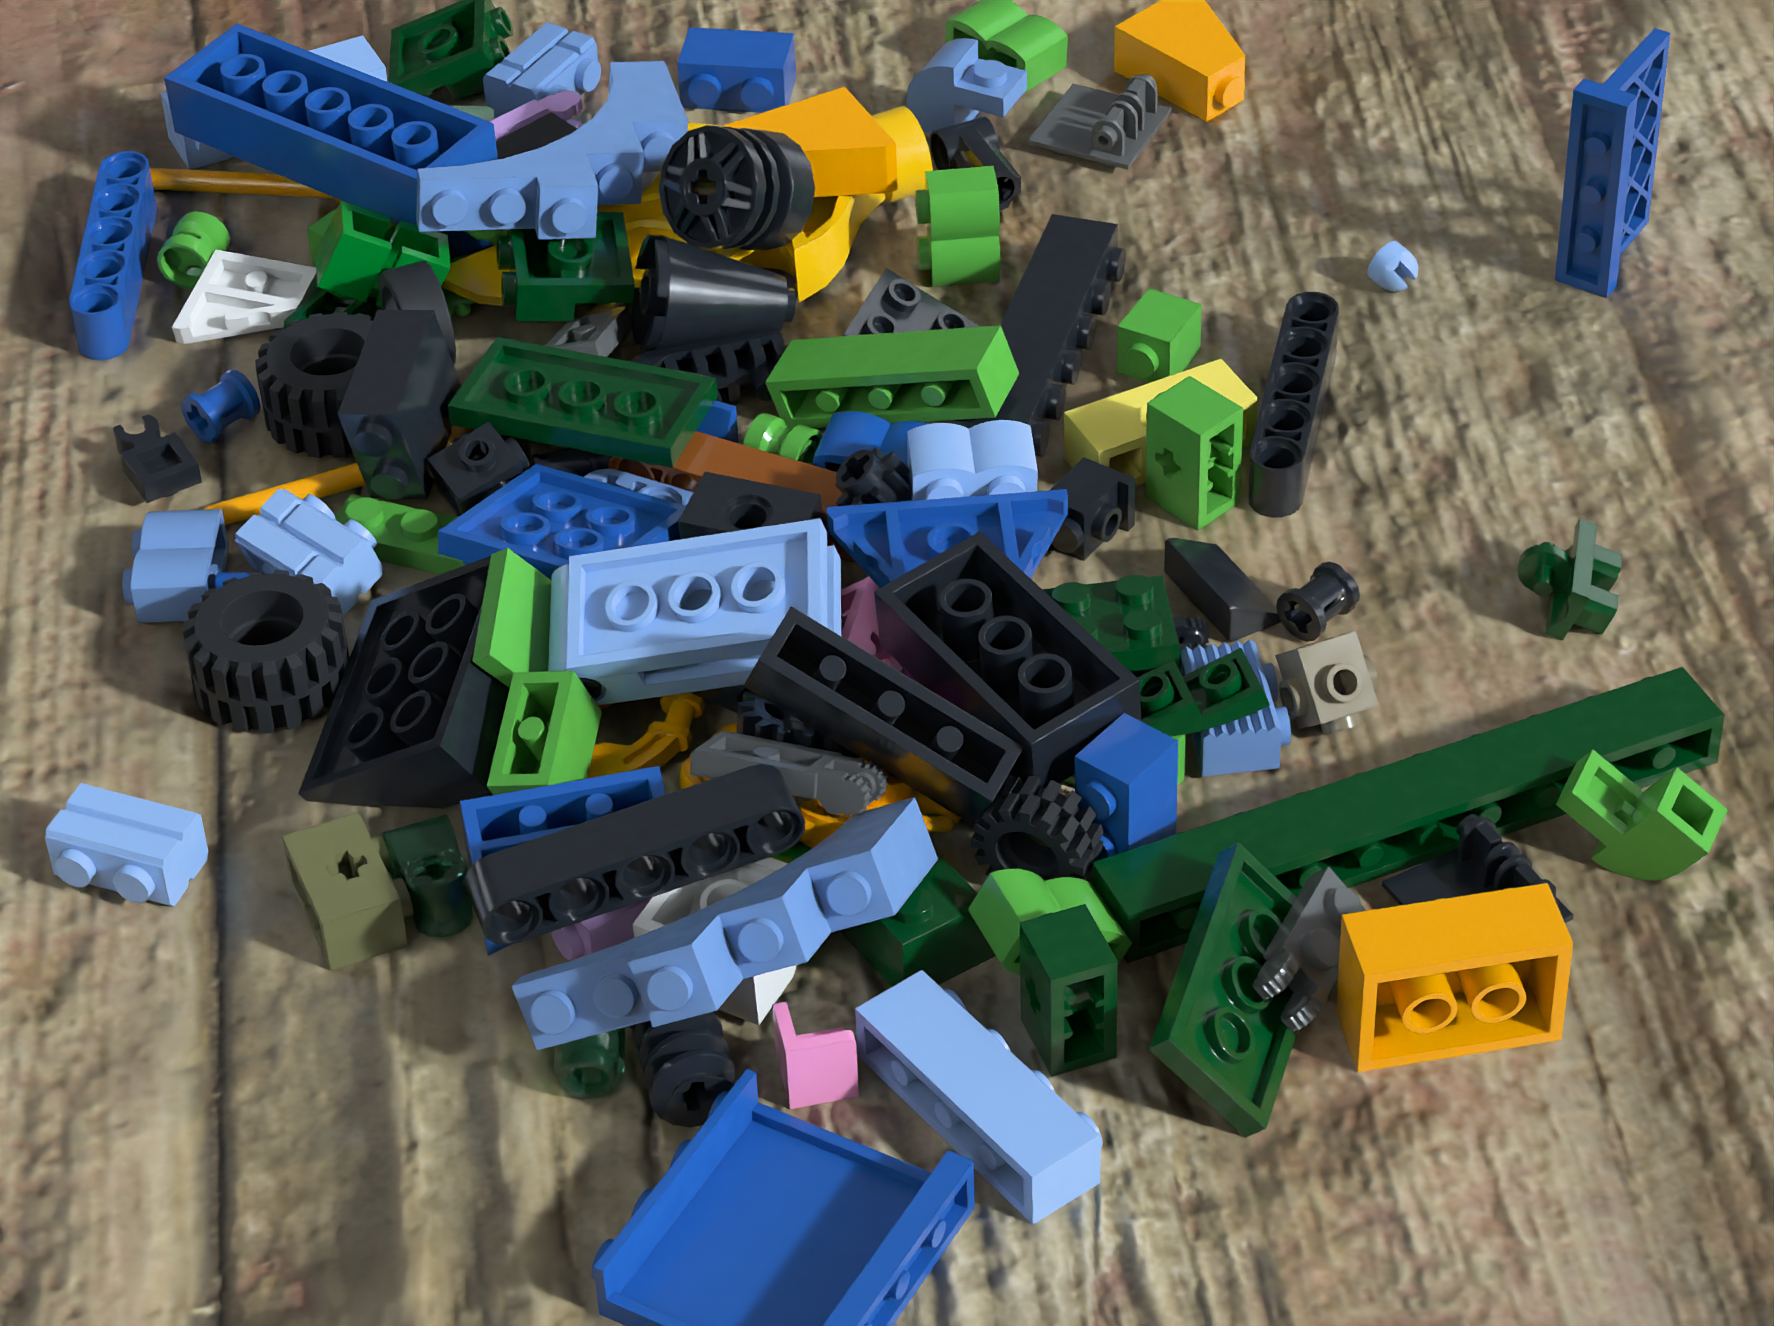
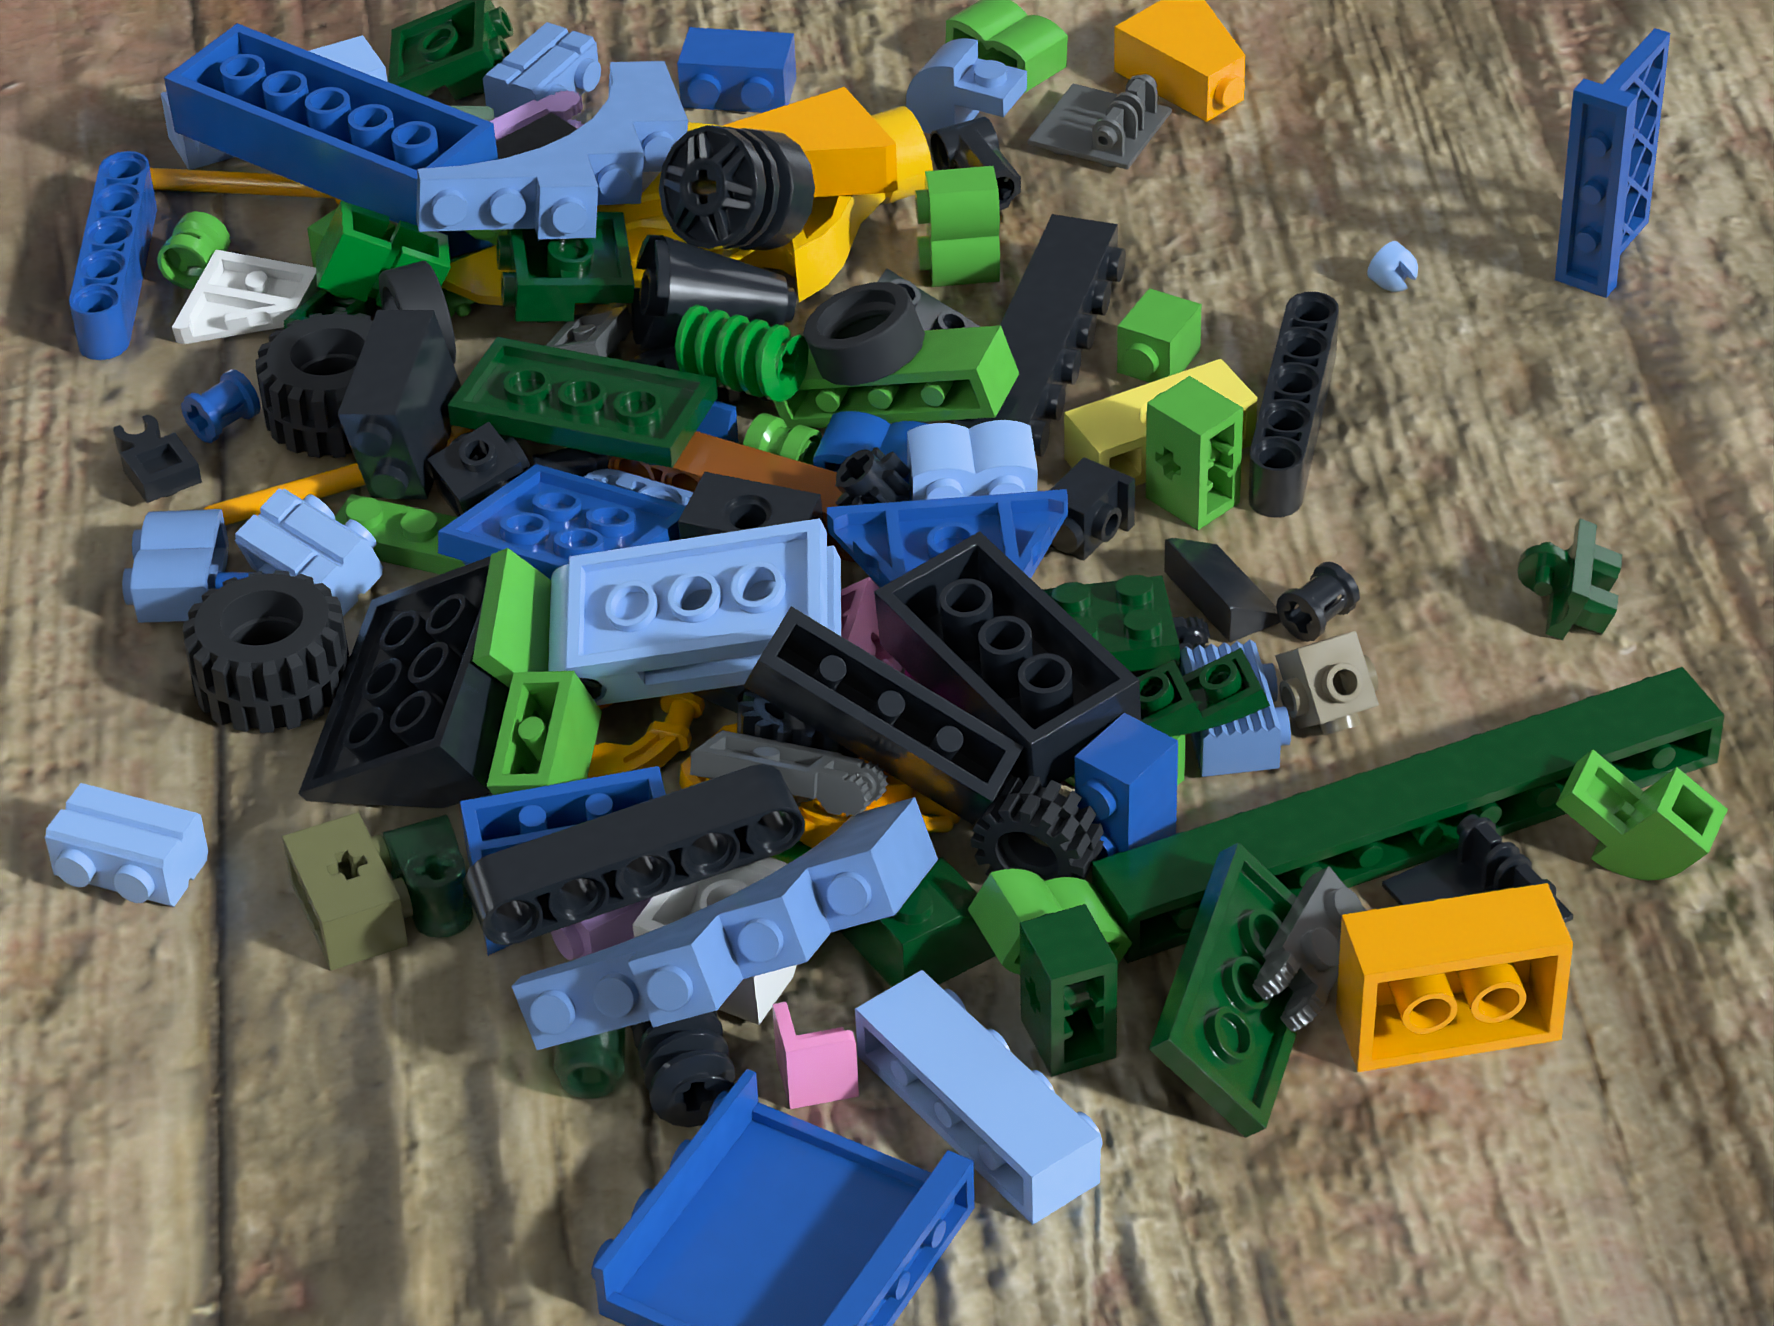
(742, 353): none -> green piece
(864, 333): none -> black tyre

